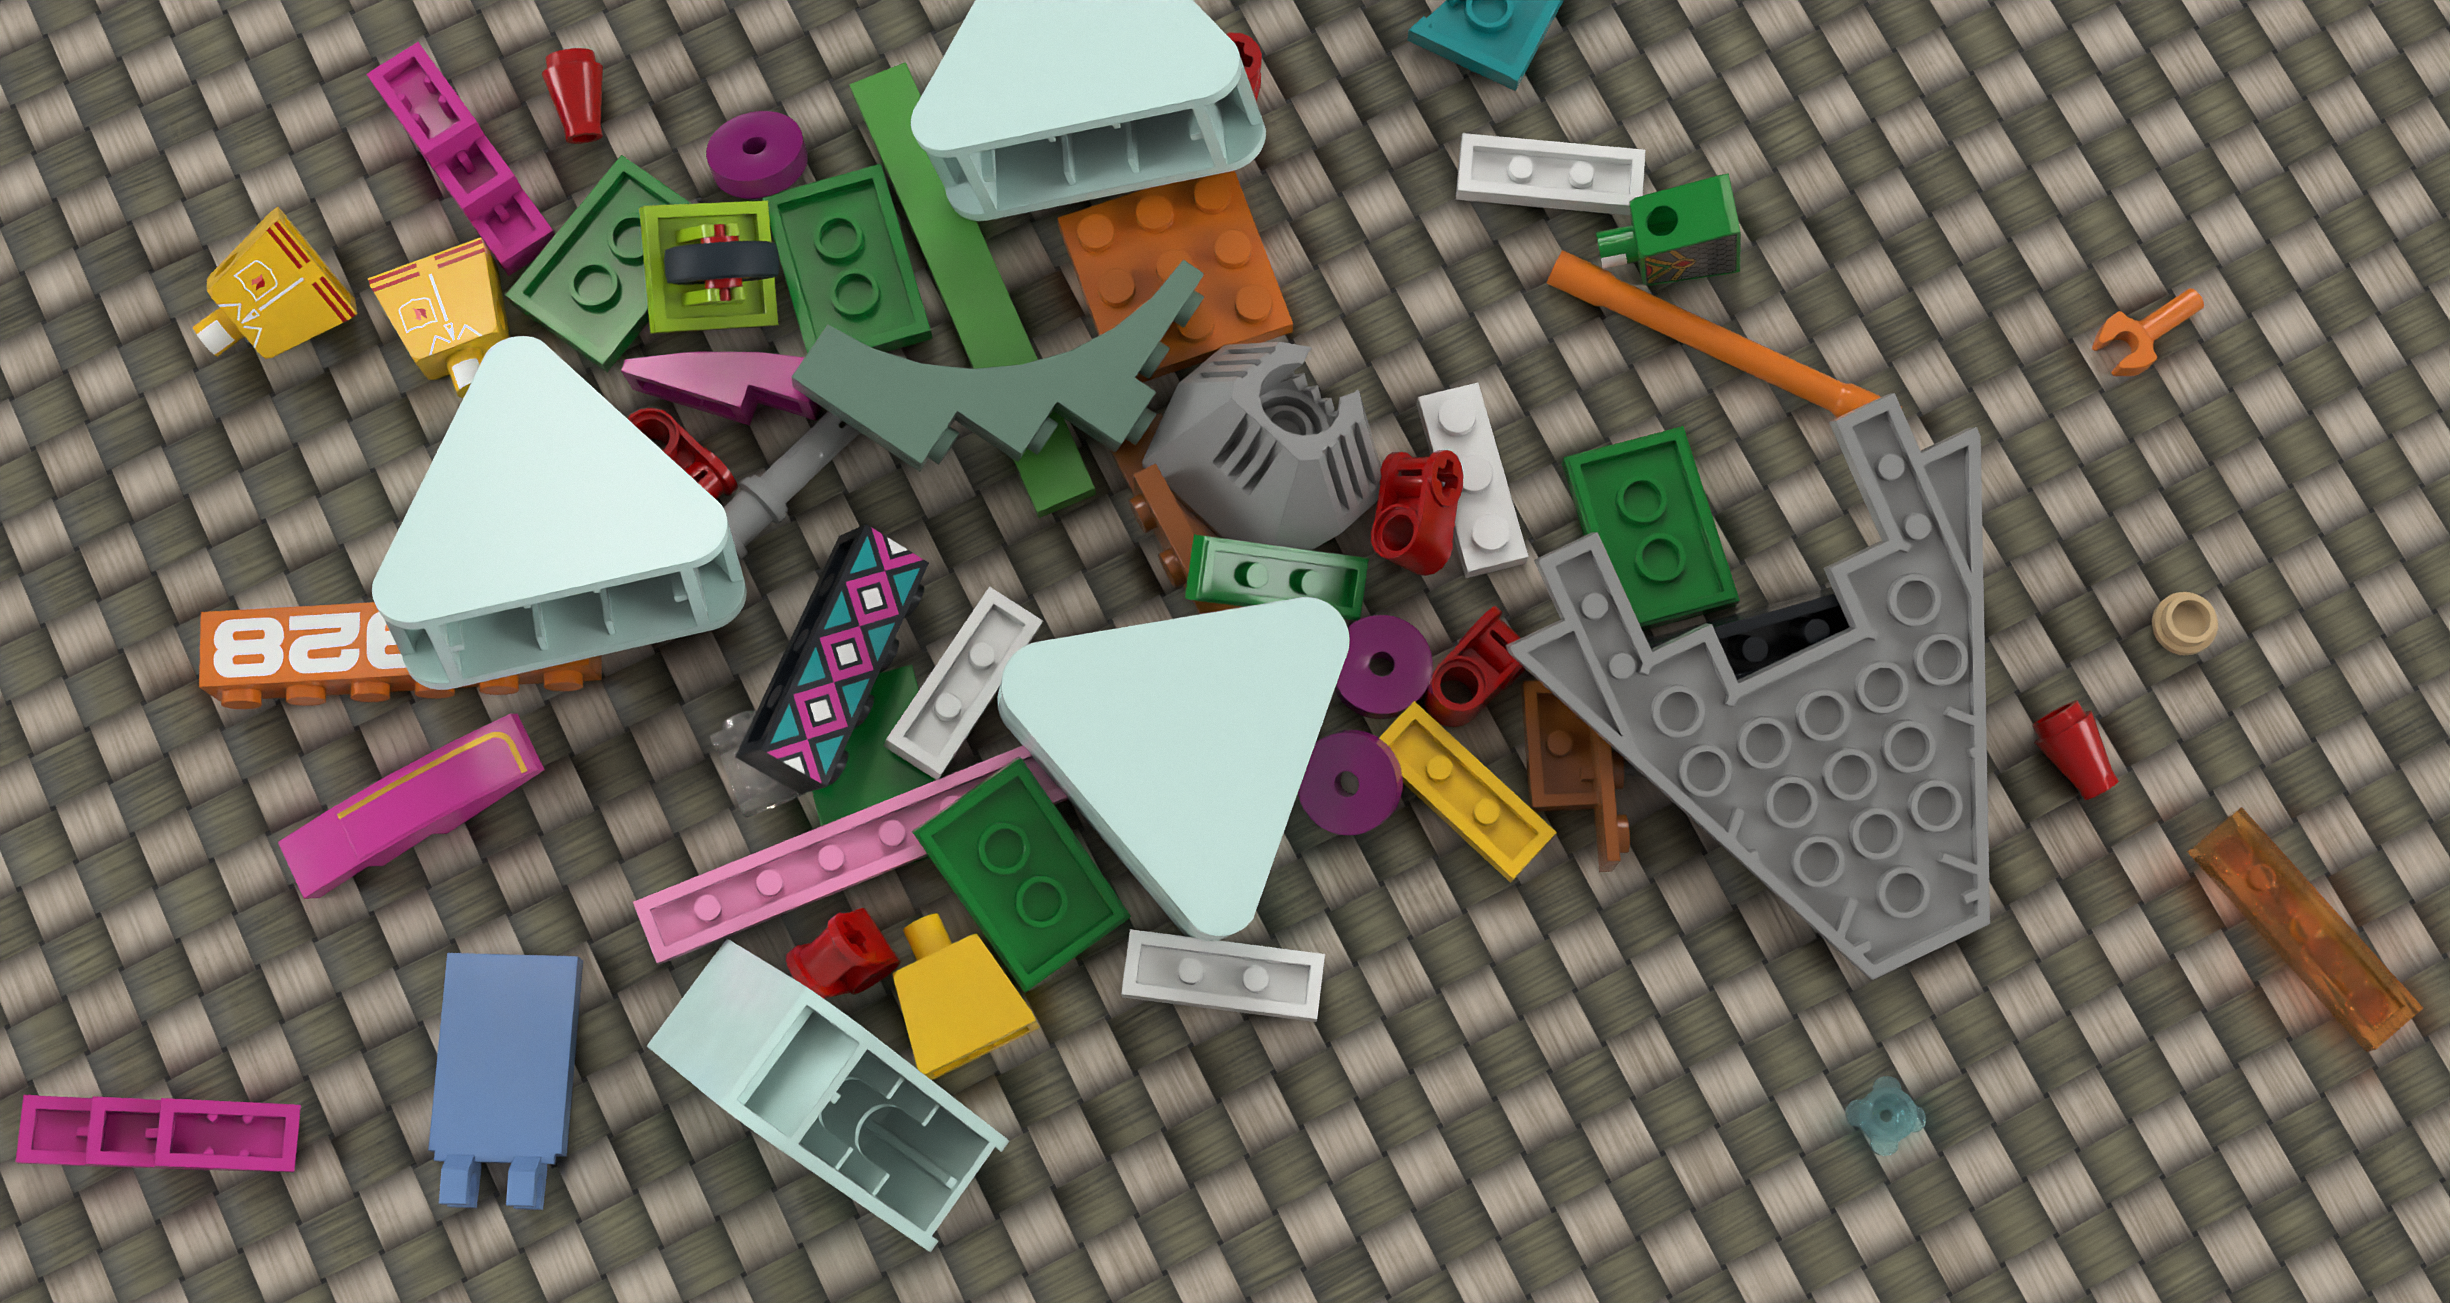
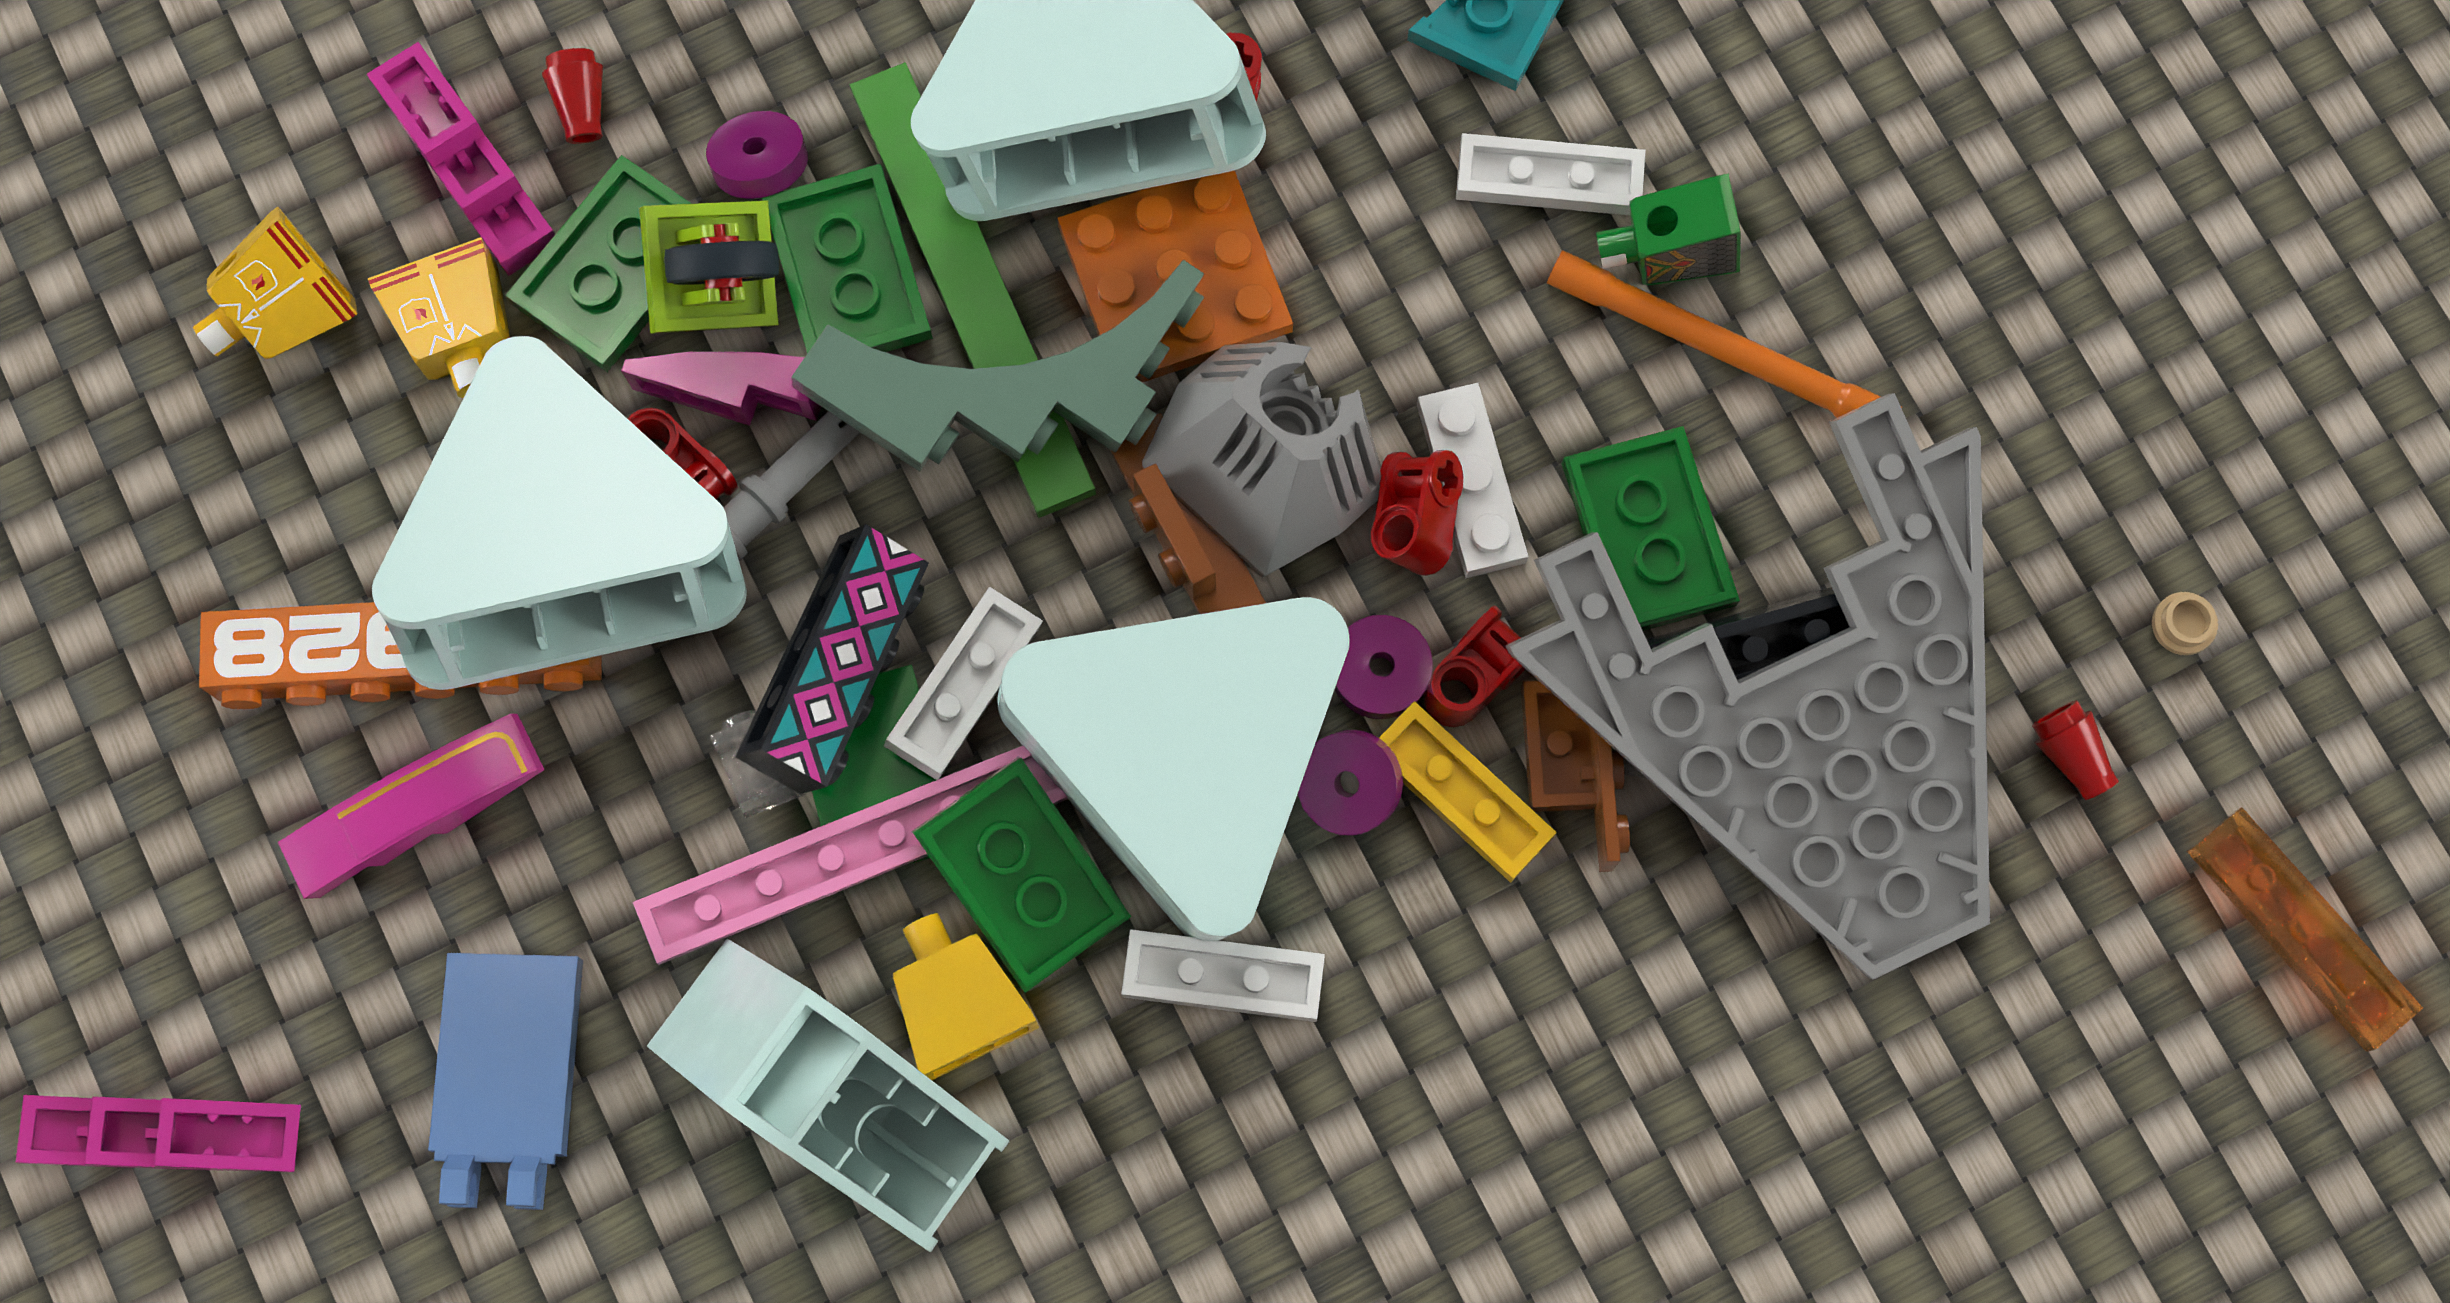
(844, 957): red piece -> none
(1265, 573): tile -> none
(1905, 1115): clear light blue plate -> none
(2143, 333): orange bar -> none

